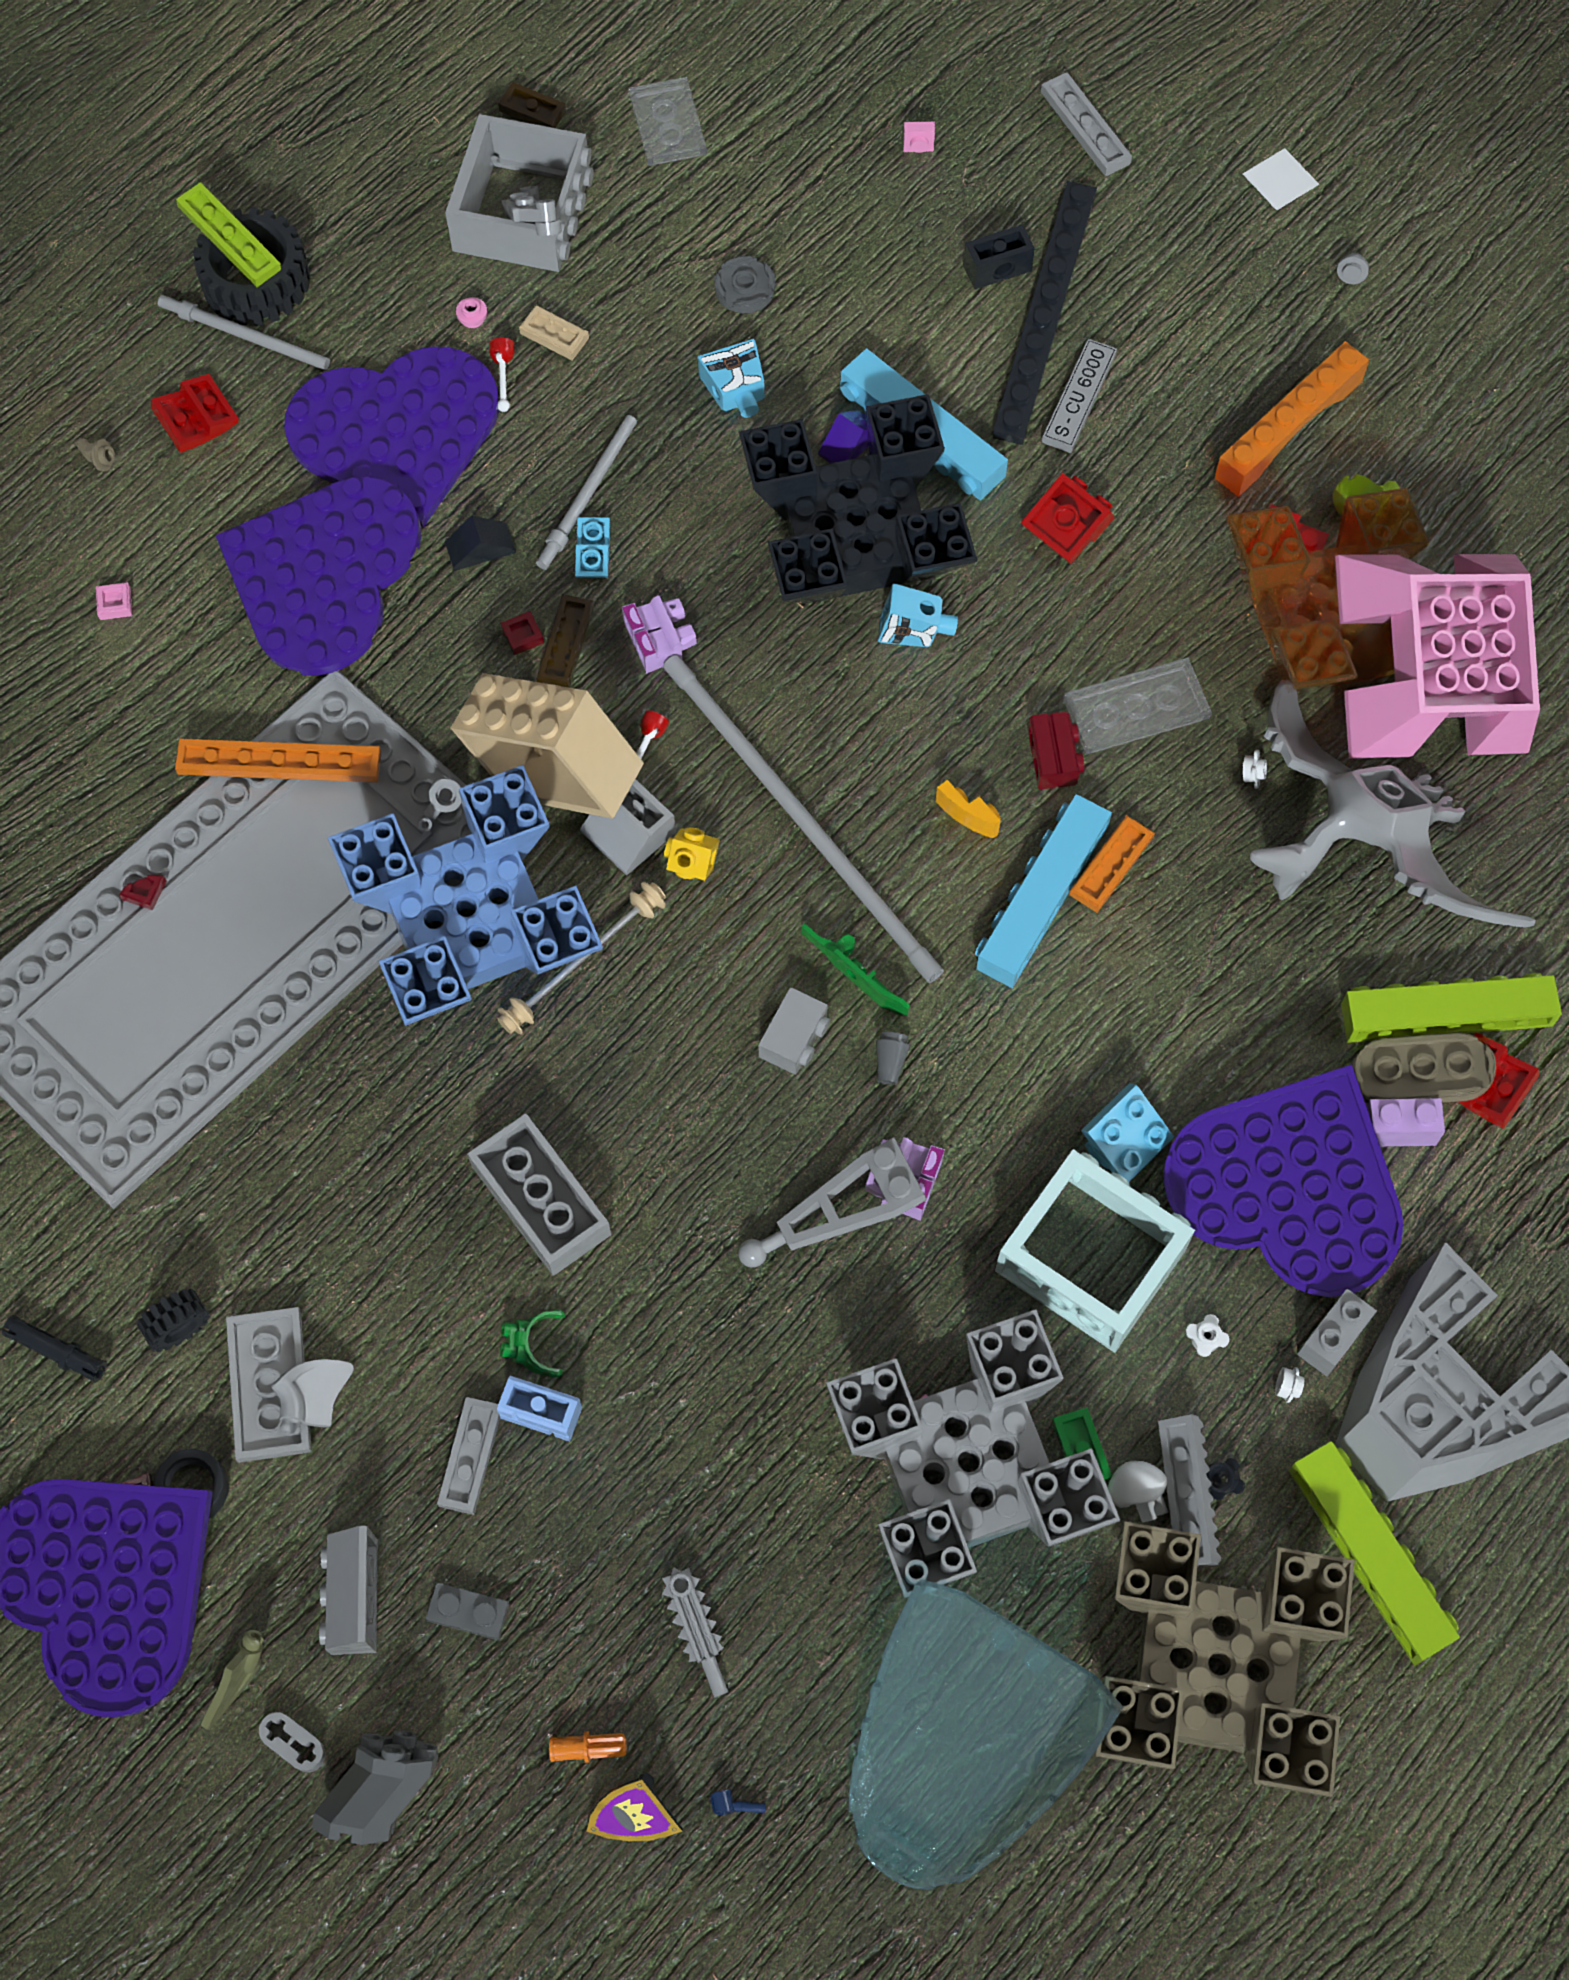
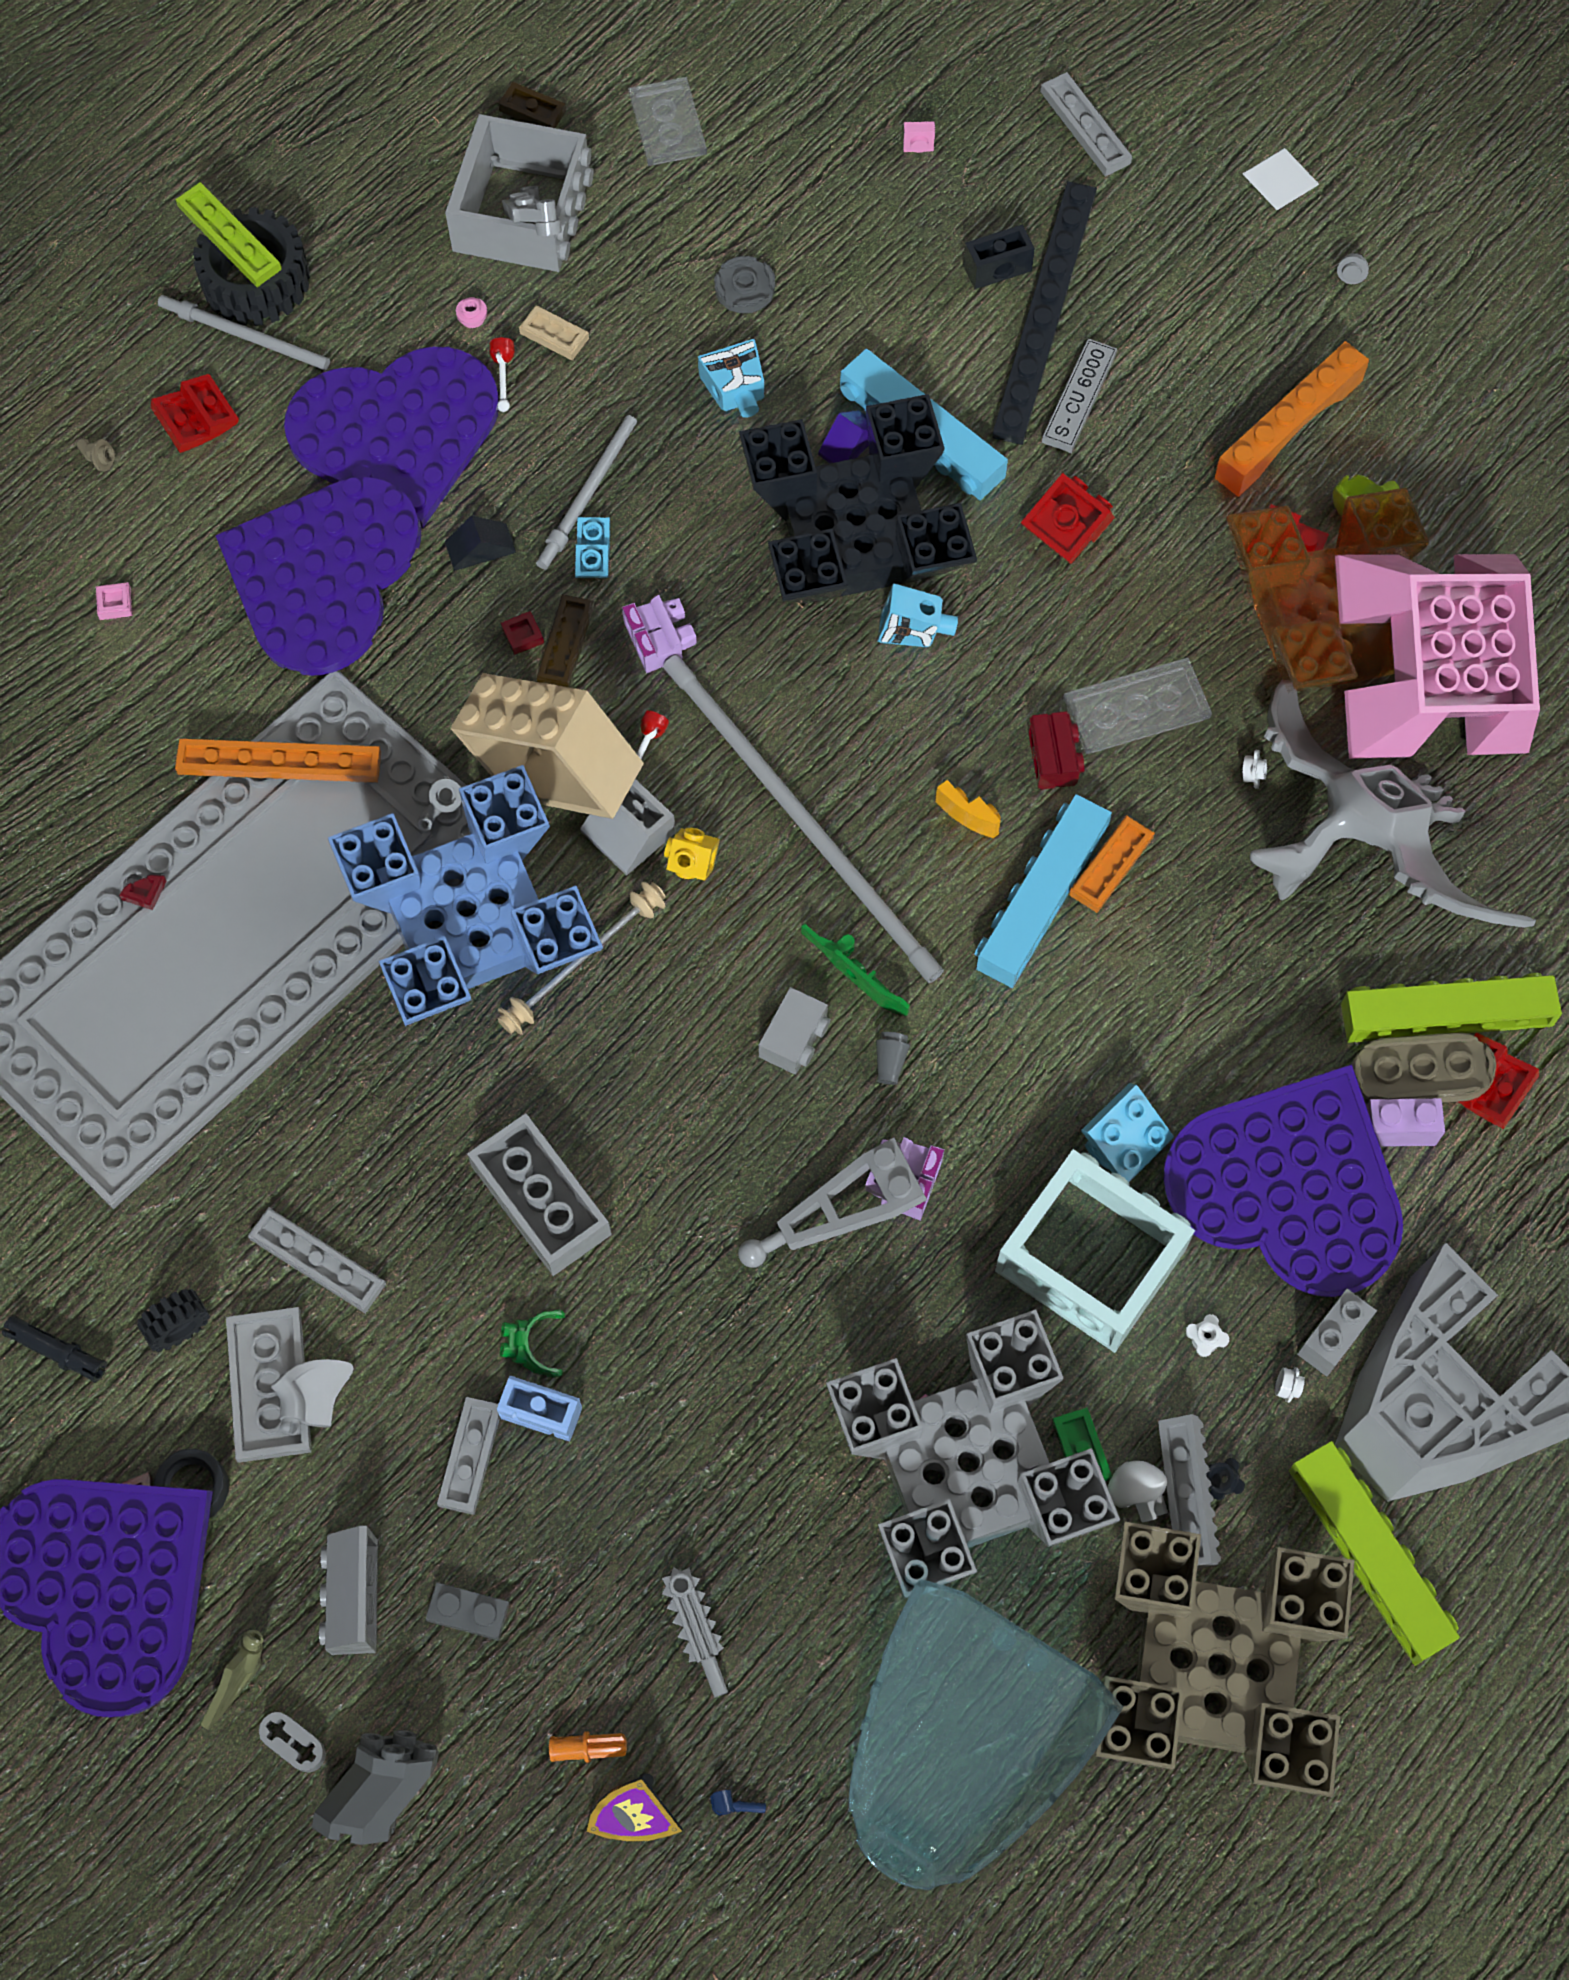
(317, 1260): none -> light grey tile

